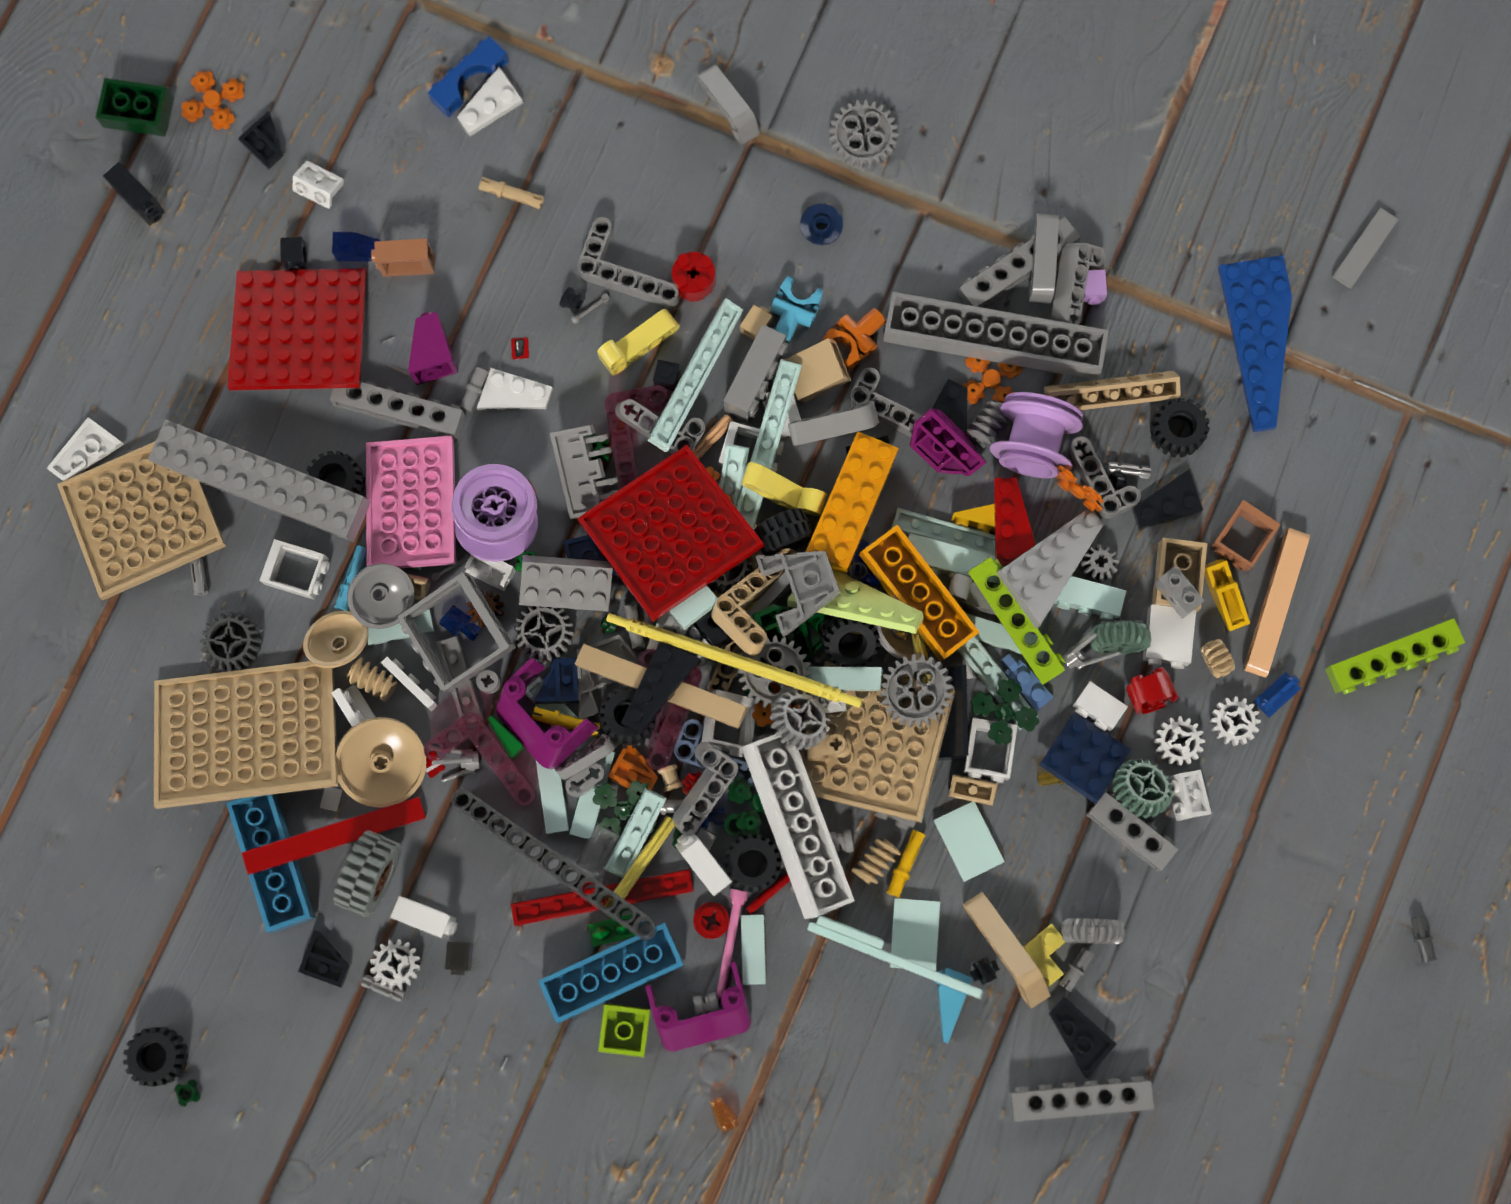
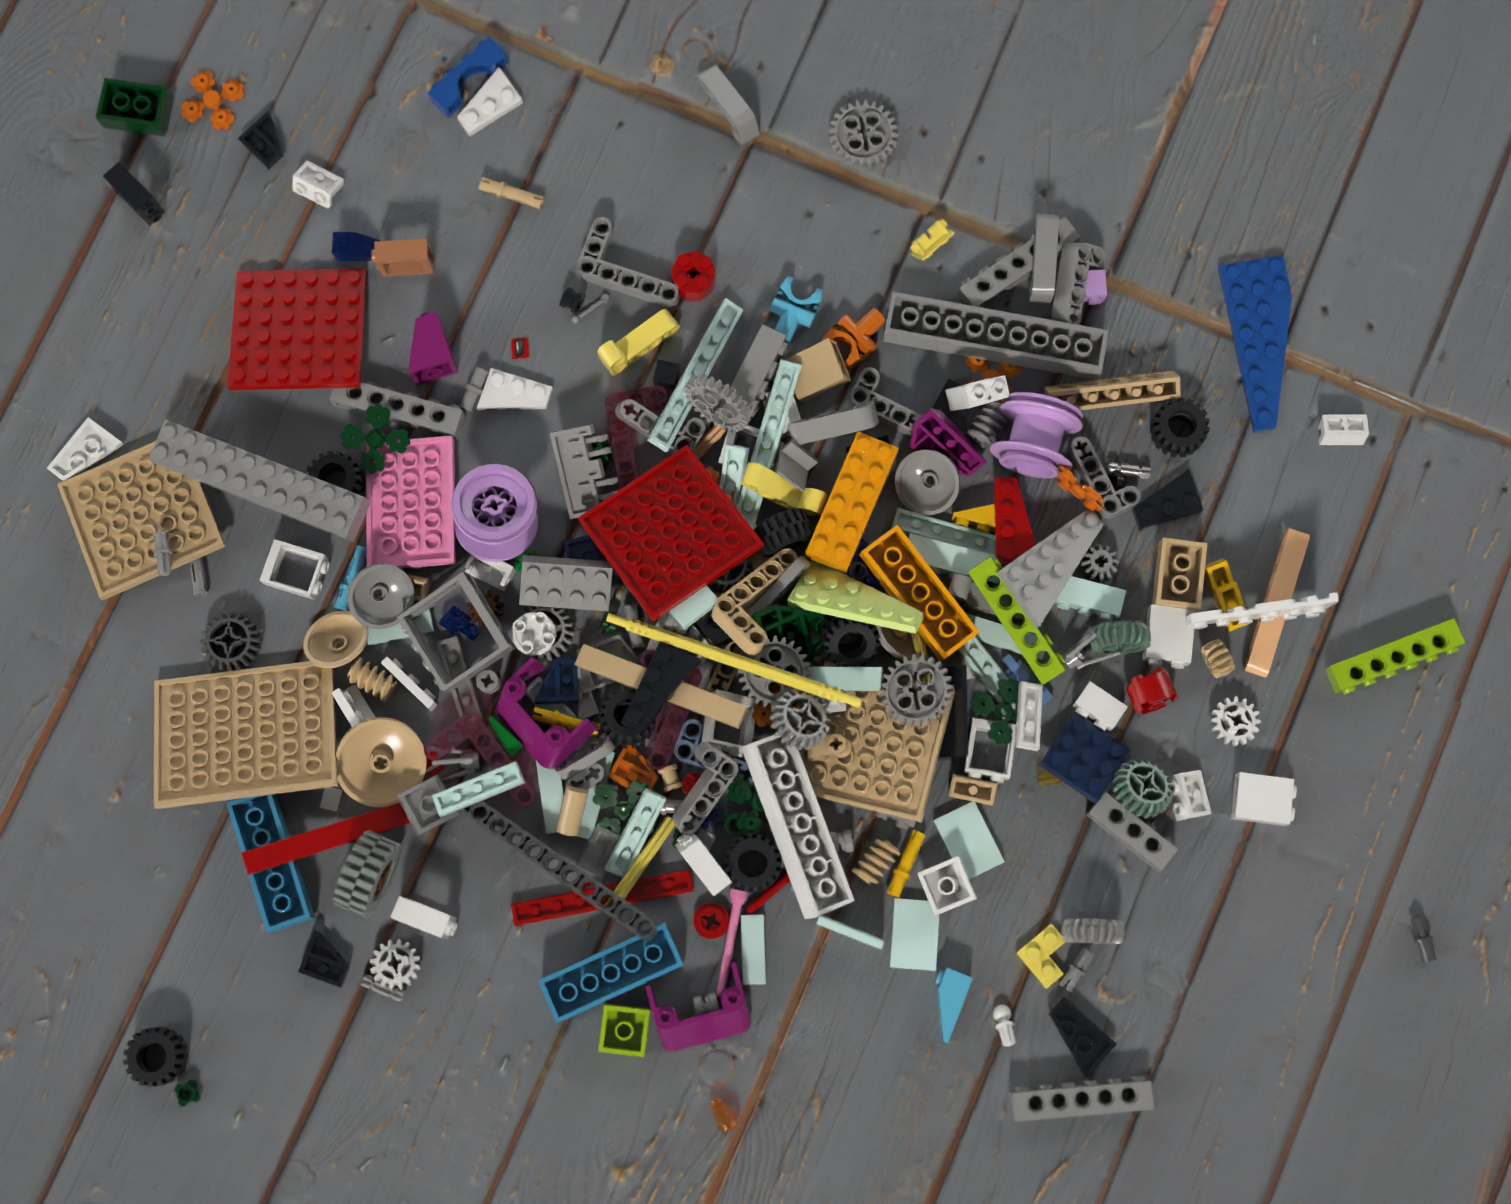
(162, 553): none -> light grey axle
(293, 253): black brick -> none
(375, 438): none -> dark green plant
(420, 805): none -> light grey plate
(458, 957): clear smoke brick -> none
(478, 789): none -> light aqua tile
(533, 633): none -> white dish
(572, 811): none -> tan brick
(609, 931): green tile -> none
(706, 394): none -> light grey gear
(753, 321): tan brick -> none
(794, 464): none -> light grey piece
(810, 582): light grey wing -> none
(824, 215): dark blue dish -> none
(896, 960): light aqua tile -> none
(917, 491): none -> light grey dish
(925, 246): none -> light yellow hinge
(947, 885): none -> white slope
(977, 393): none -> white window
(984, 970): black gear -> none
(1002, 1015): none -> white axle
(1009, 950): tan beam -> none
(1029, 716): none -> white tile
(1175, 733): white gear -> none
(1179, 592): light grey brick -> none
(1258, 519): nougat window -> none
(1263, 799): none -> white brick
(1267, 612): none -> white wing
(1277, 694): blue hinge -> none
(1343, 429): none -> white hinge
(1365, 248): light grey tile -> none

